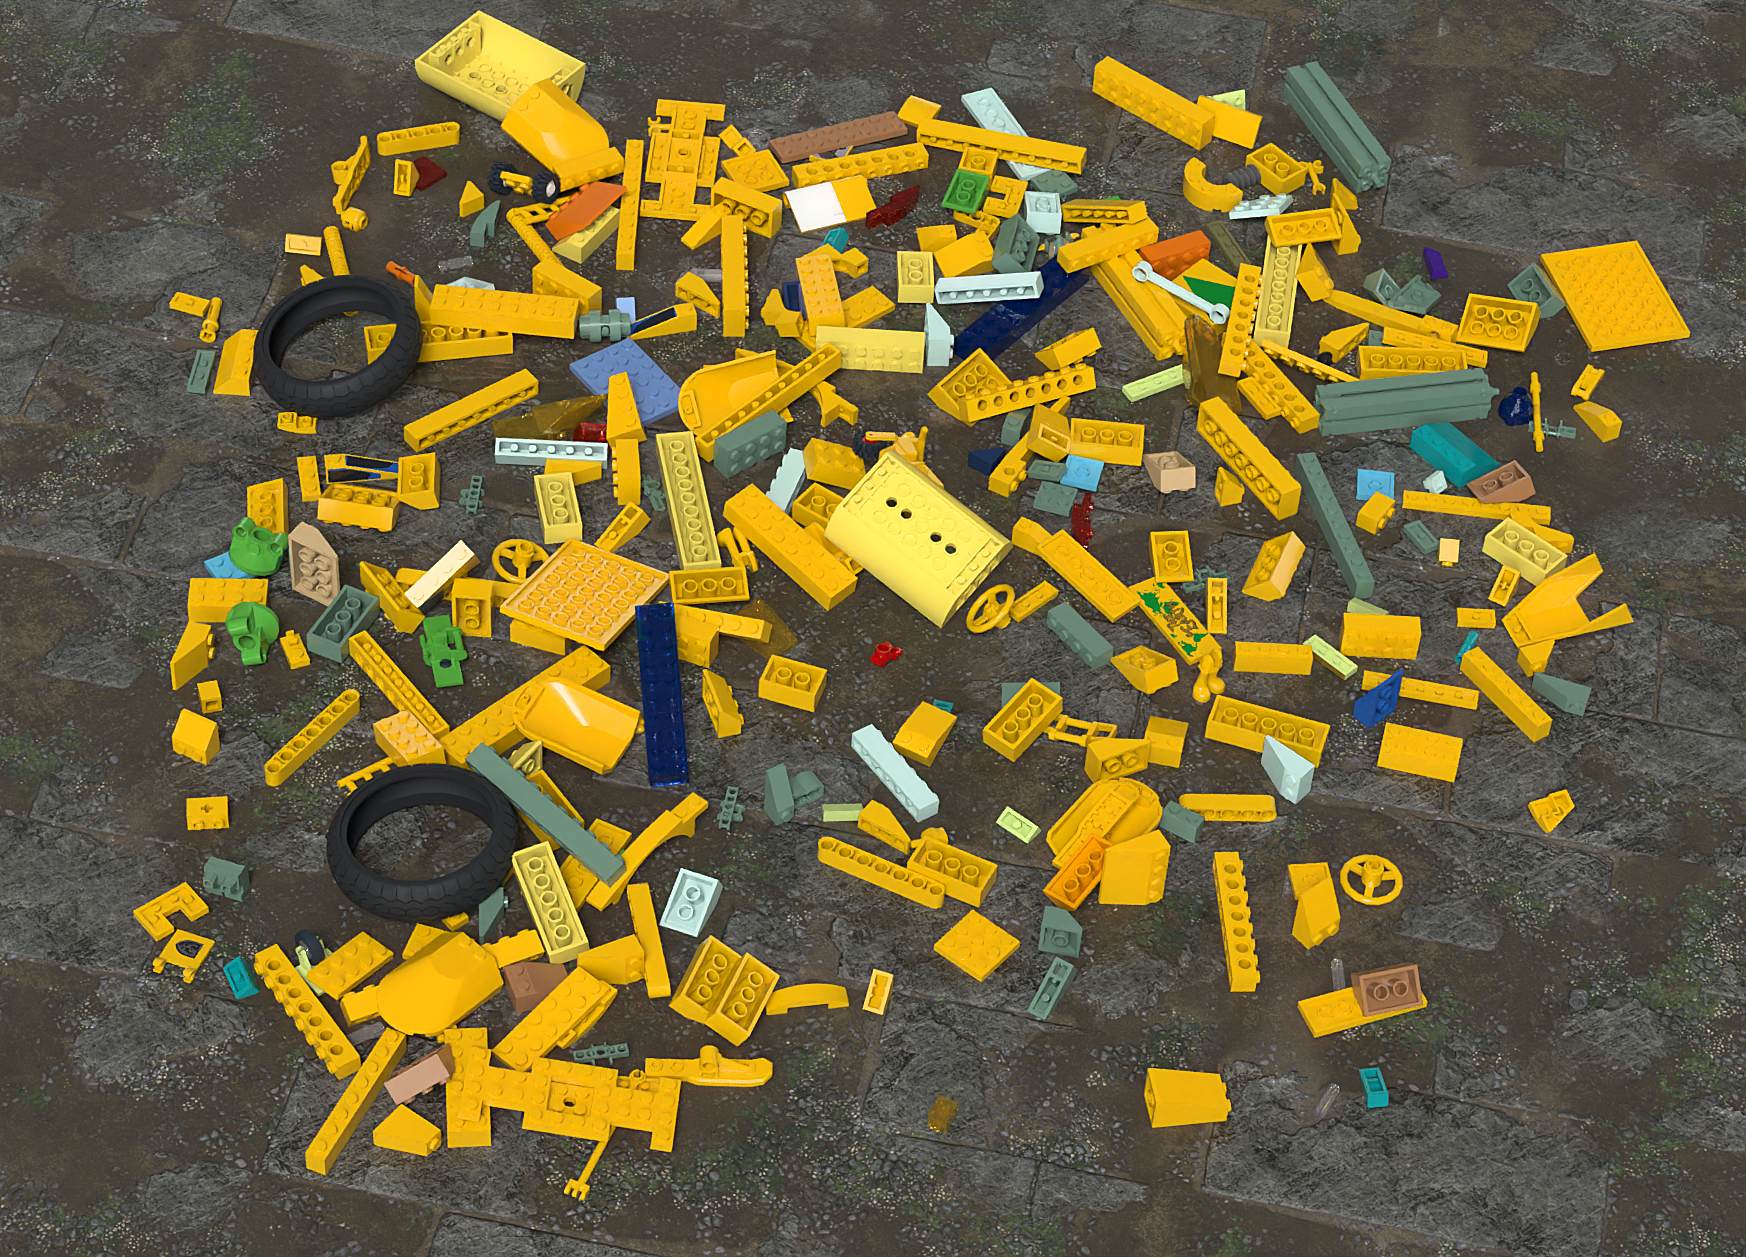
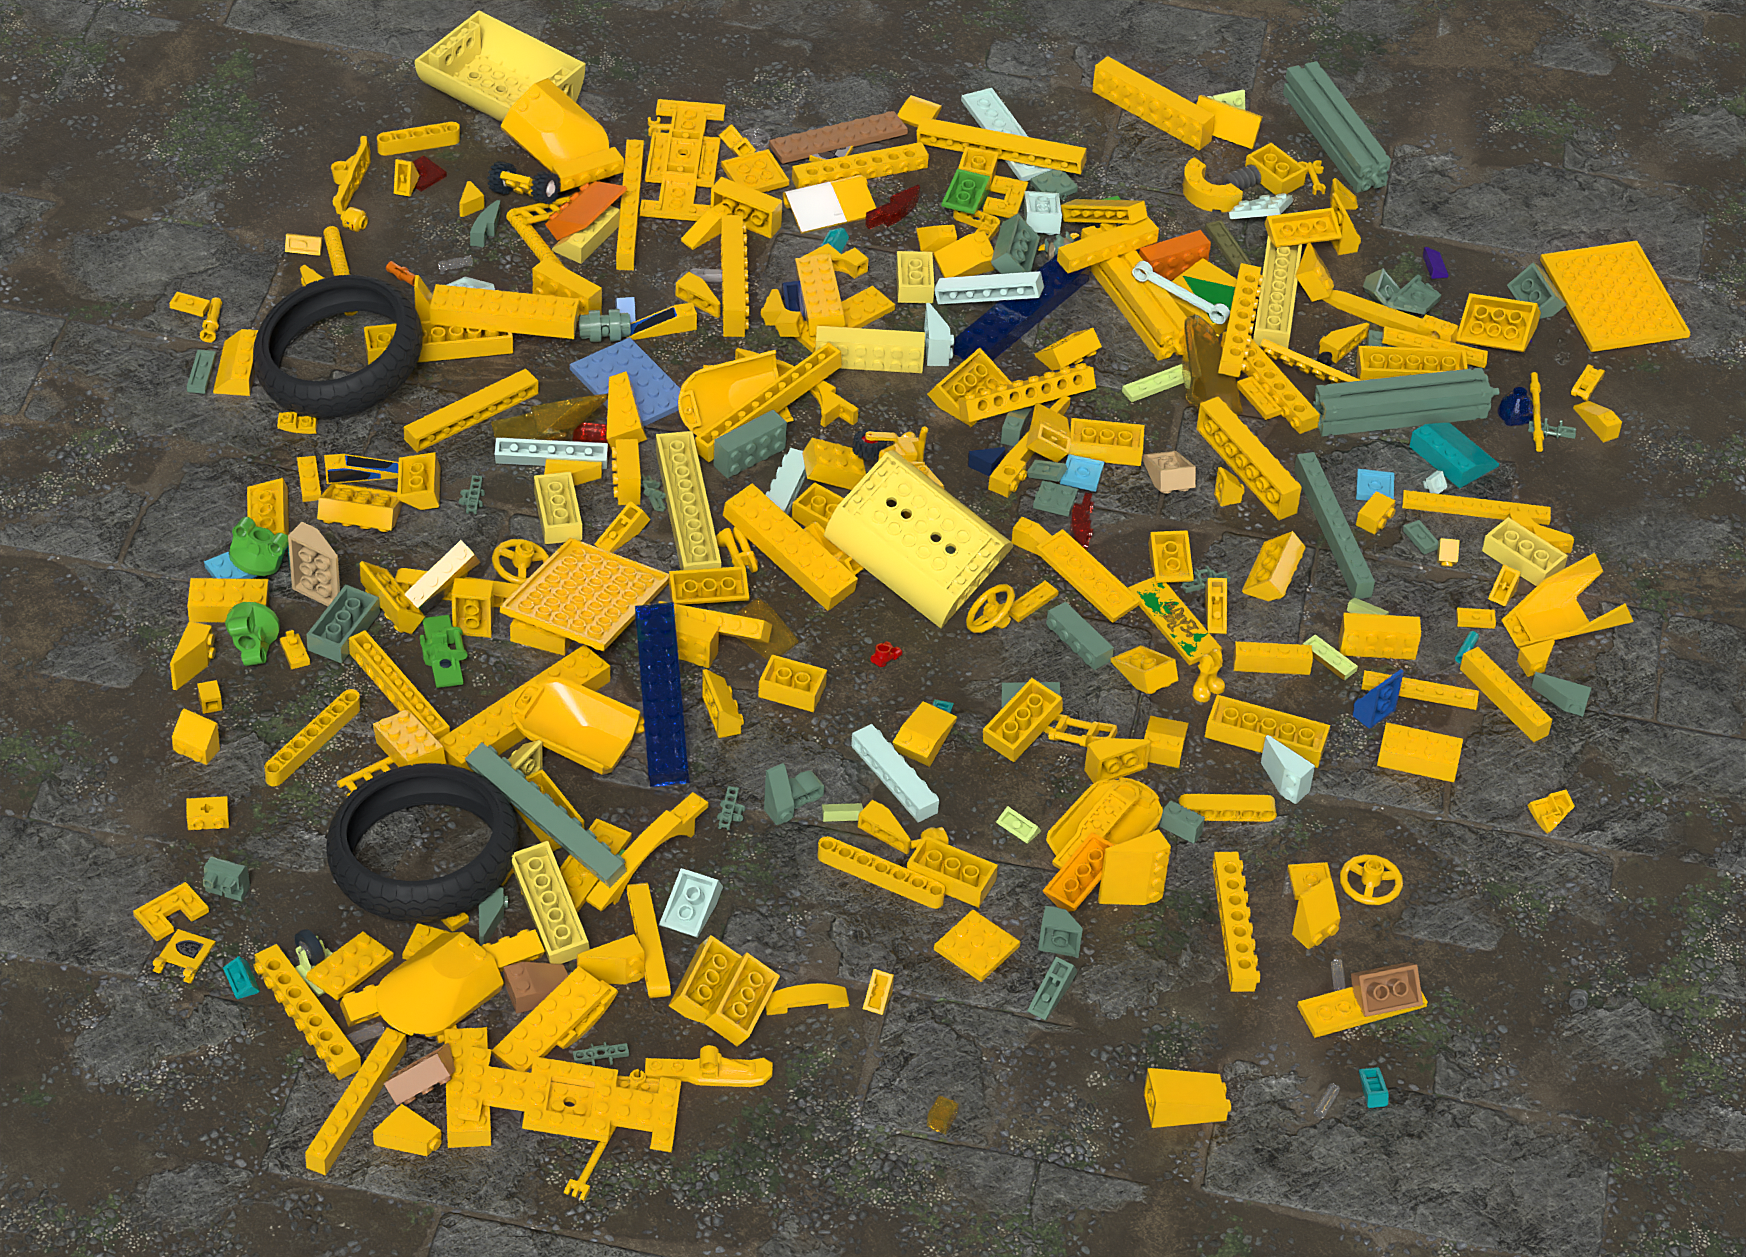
(1504, 484): medium nougat slope -> none

